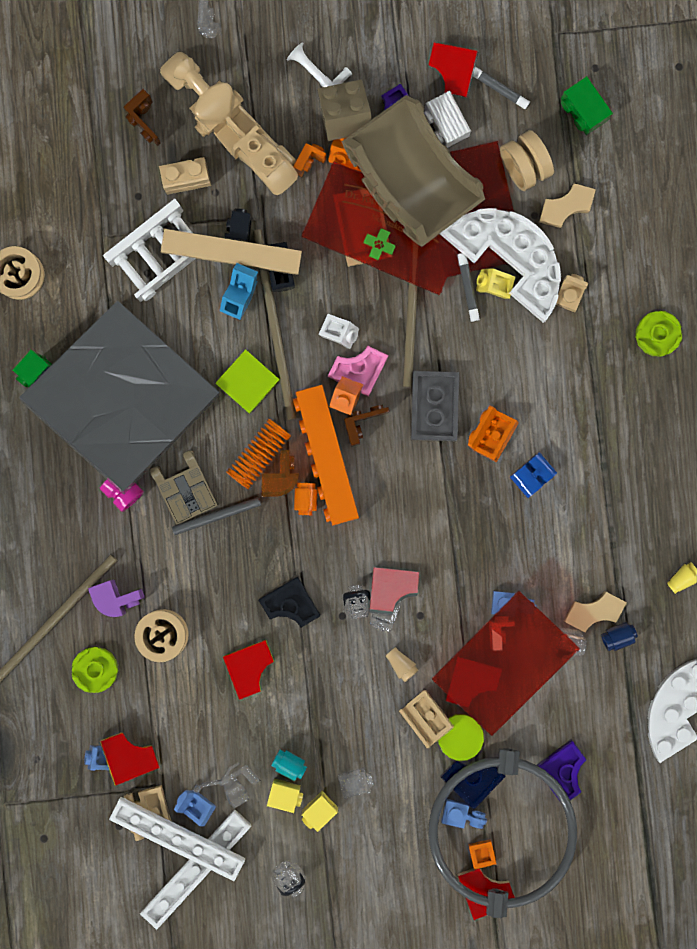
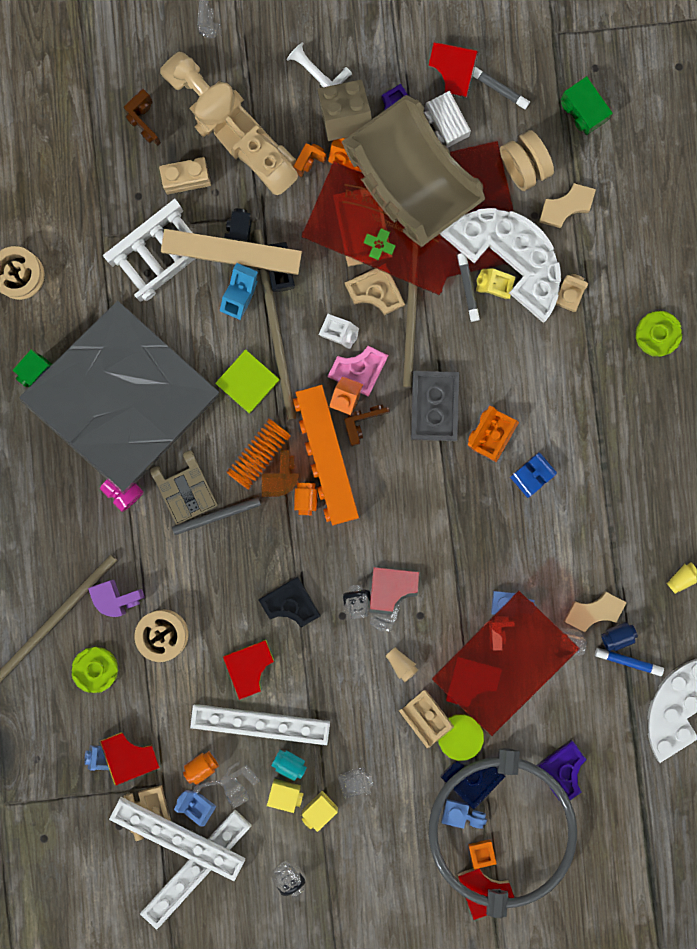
(200, 768): none -> orange brick
(260, 724): none -> white tile
(377, 289): none -> tan tile
(628, 661): none -> blue bar

